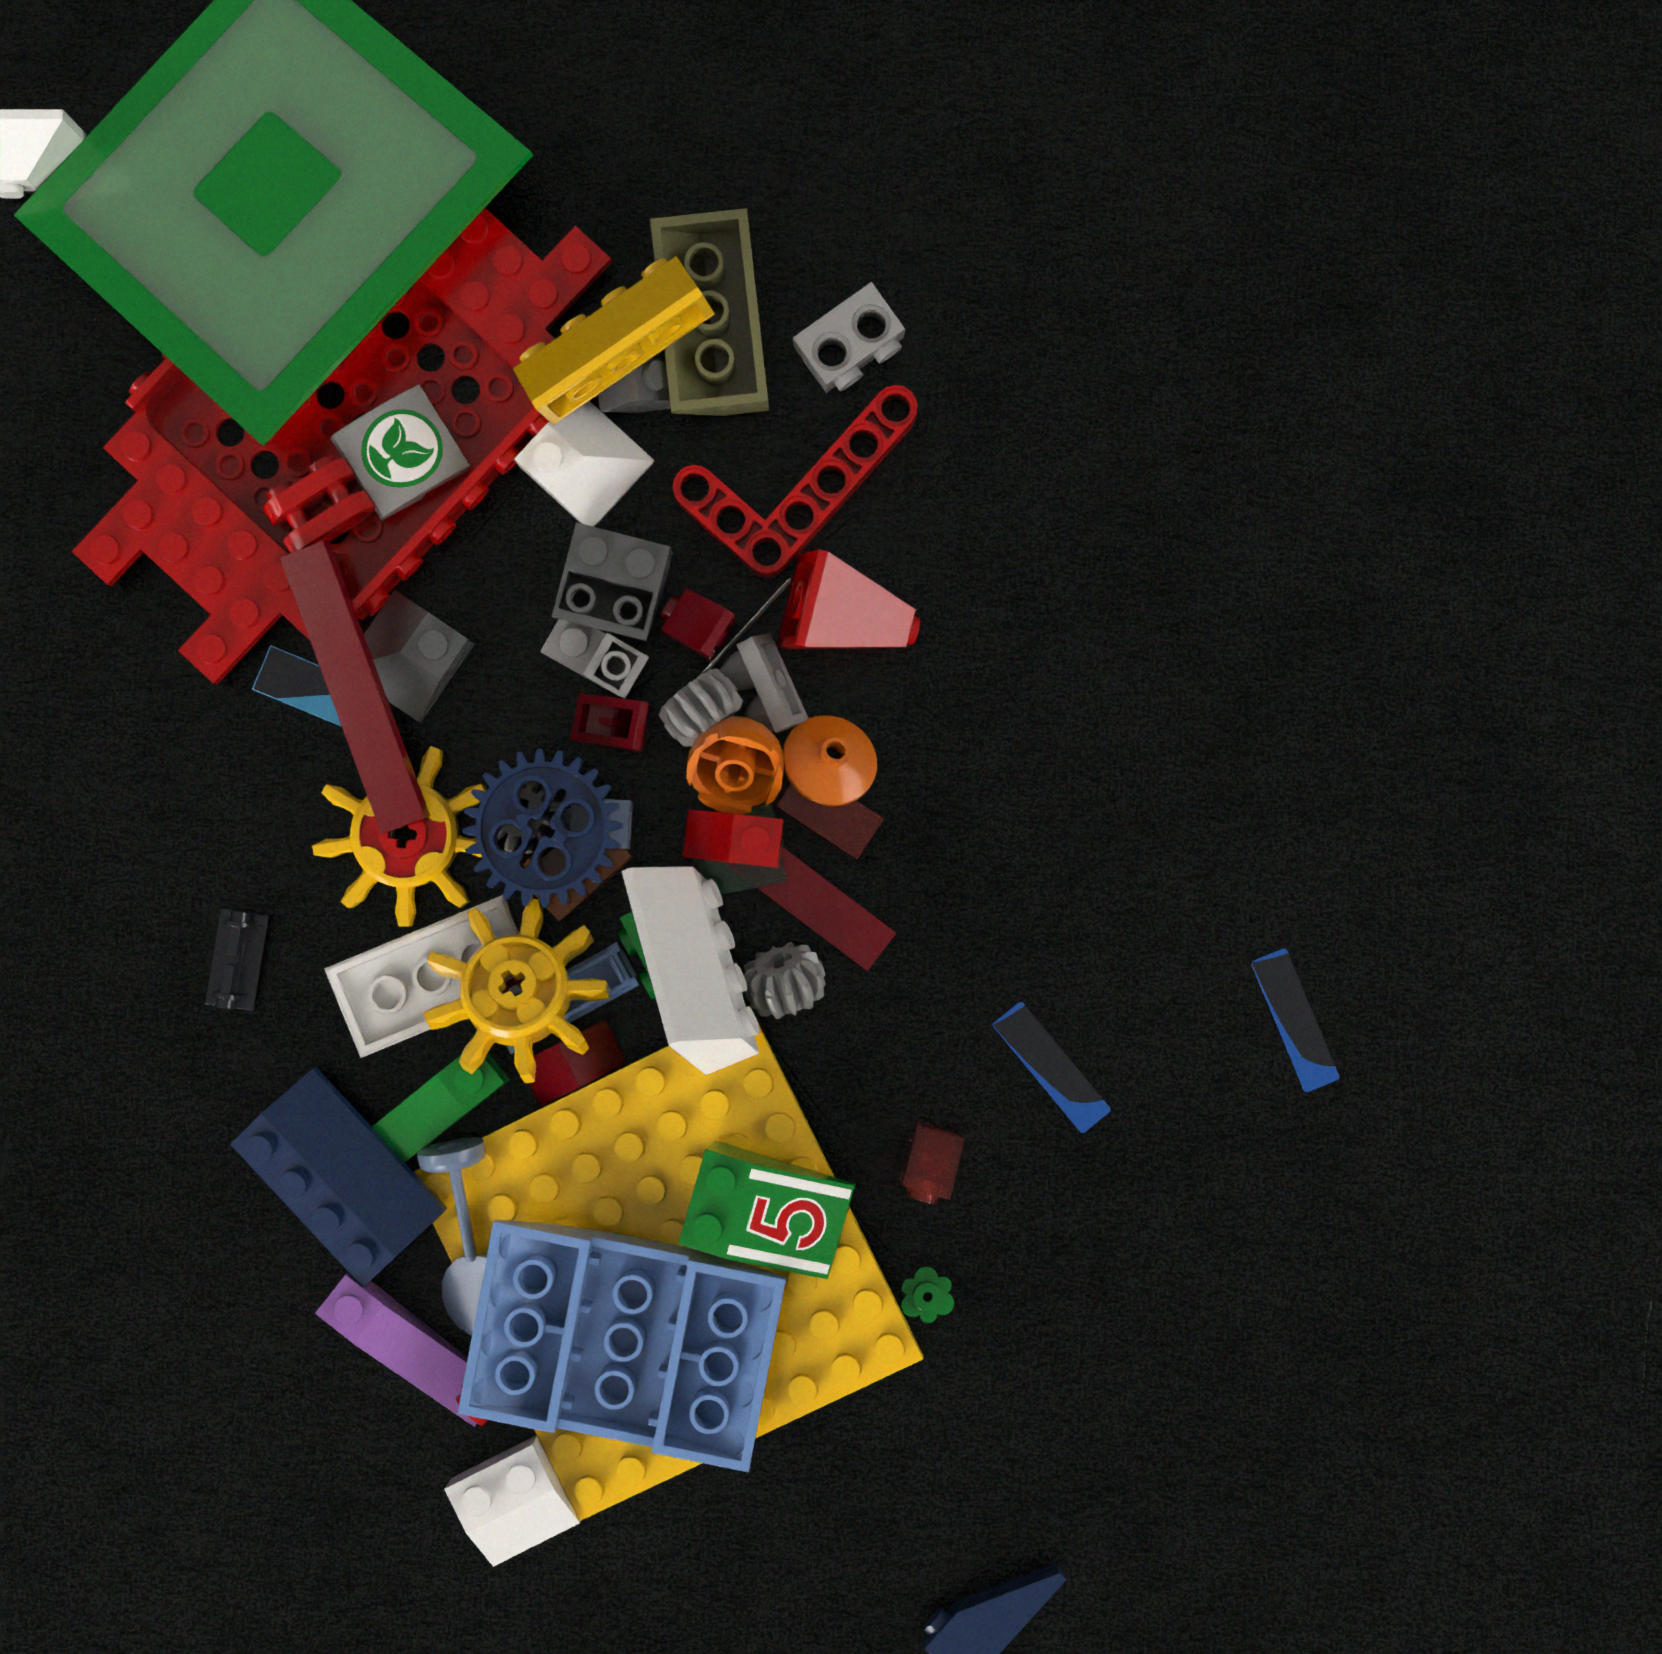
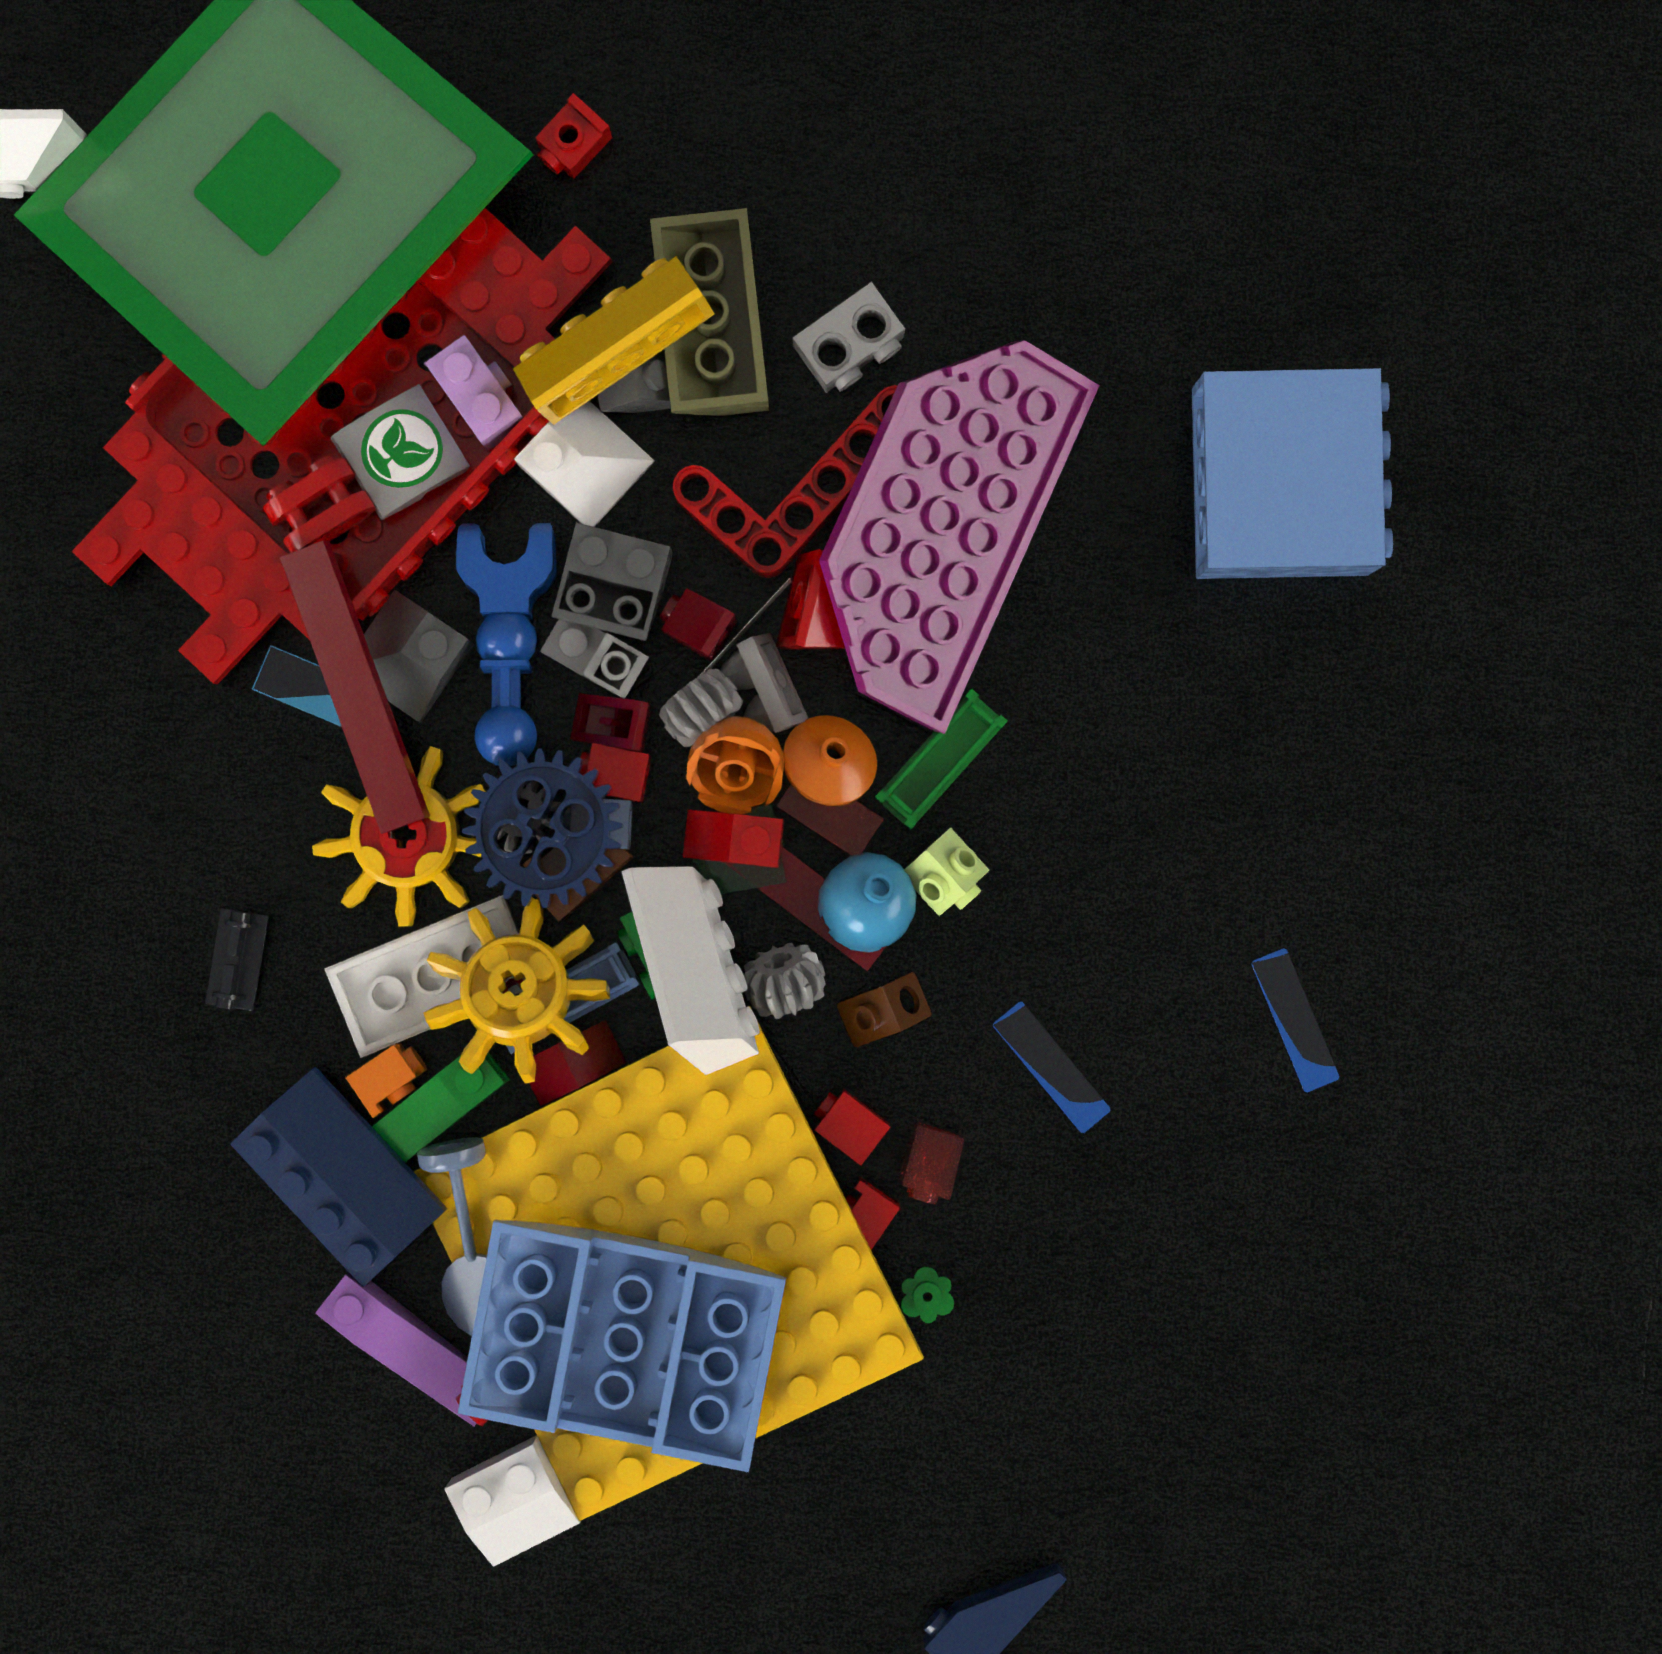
(387, 1077): none -> orange brick
(476, 391): none -> lavender brick
(506, 634): none -> blue piece
(574, 156): none -> red brick
(621, 768): none -> red brick
(766, 1212): green slope -> none
(850, 1125): none -> red brick
(867, 902): none -> dark azure cylinder
(872, 1210): none -> red brick
(881, 1012): none -> reddish brown bracket
(940, 760): none -> green container
(947, 520): none -> plate
(947, 873): none -> yellowish green brick
(1290, 473): none -> medium blue brick

